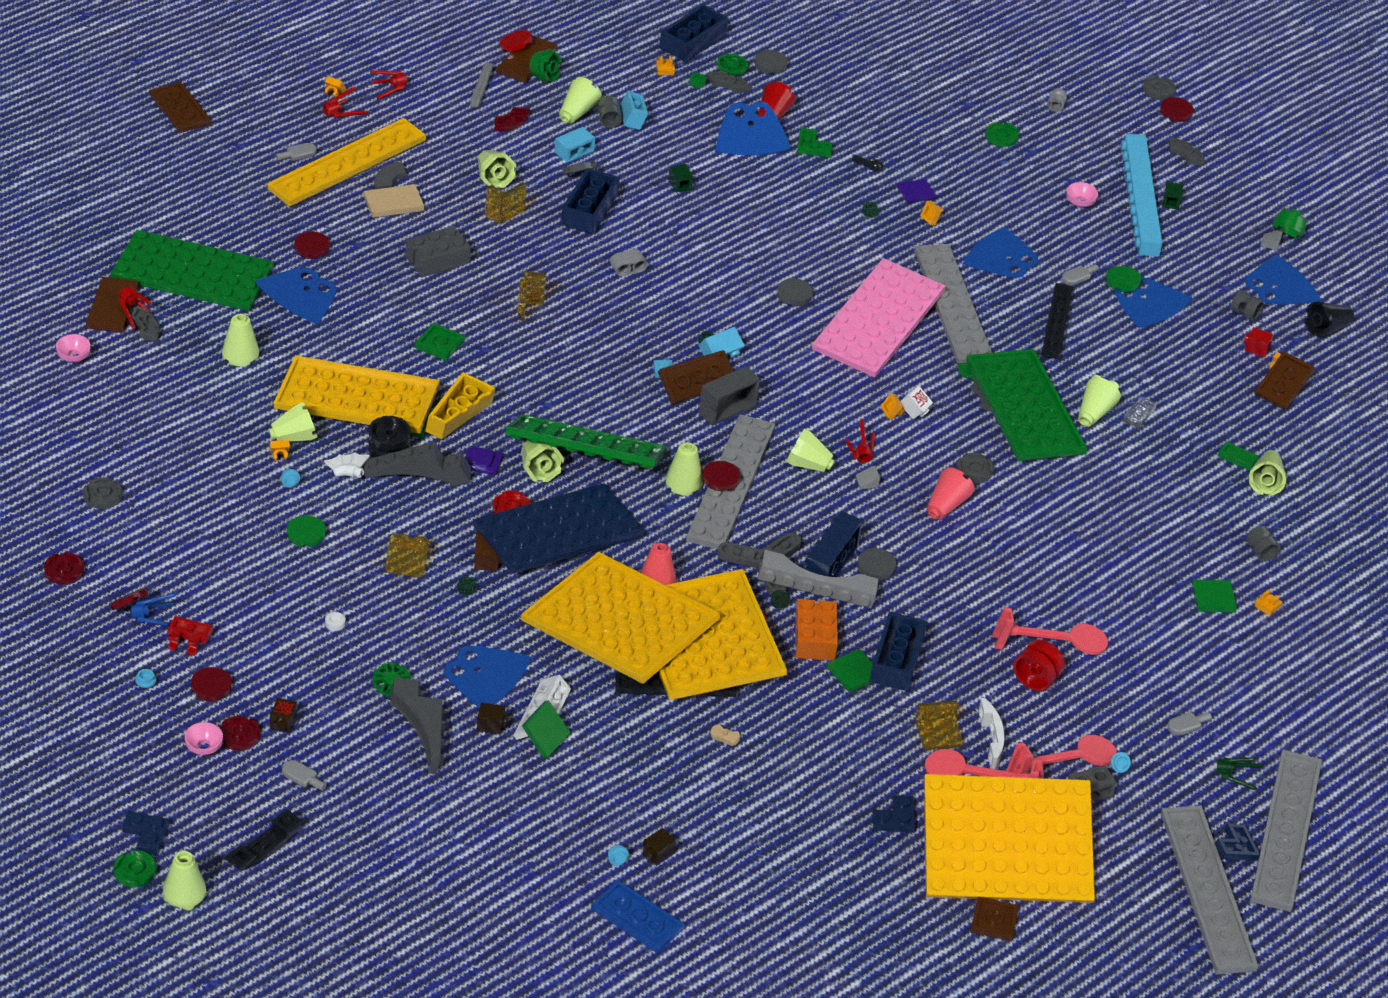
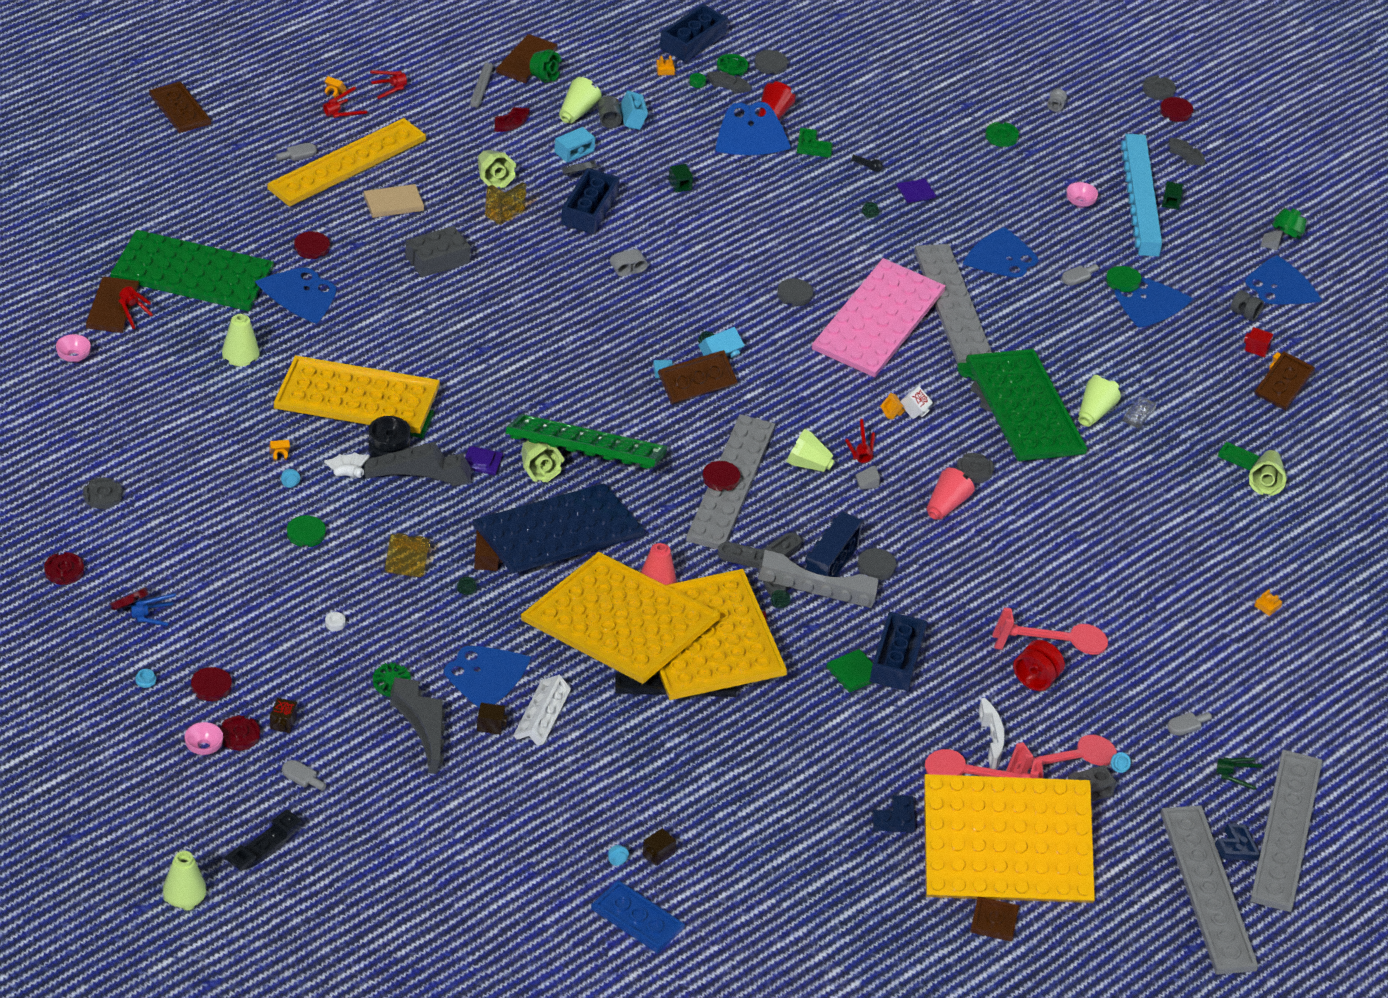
(135, 869): green tile -> none
(146, 323): dark grey tile -> none
(149, 827): dark blue plate -> none
(188, 629): red plate -> none
(293, 425): yellowish green cone -> none
(388, 175): dark grey tile -> none
(439, 341): green tile -> none
(459, 404): yellow wedge -> none
(509, 500): red tile -> none
(515, 41): red tile -> none
(533, 291): clear yellow bracket -> none
(545, 729): green tile -> none
(685, 471): yellowish green cone -> none
(725, 735): tan piece -> none
(729, 395): dark grey piece -> none
(816, 629): orange piece -> none
(931, 212): light orange tile -> none
(938, 725): clear yellow bracket -> none
(1057, 321): black plate -> none
(1214, 596): green tile -> none
(1263, 543): dark grey wheel -> none
(1327, 317): black cone -> none

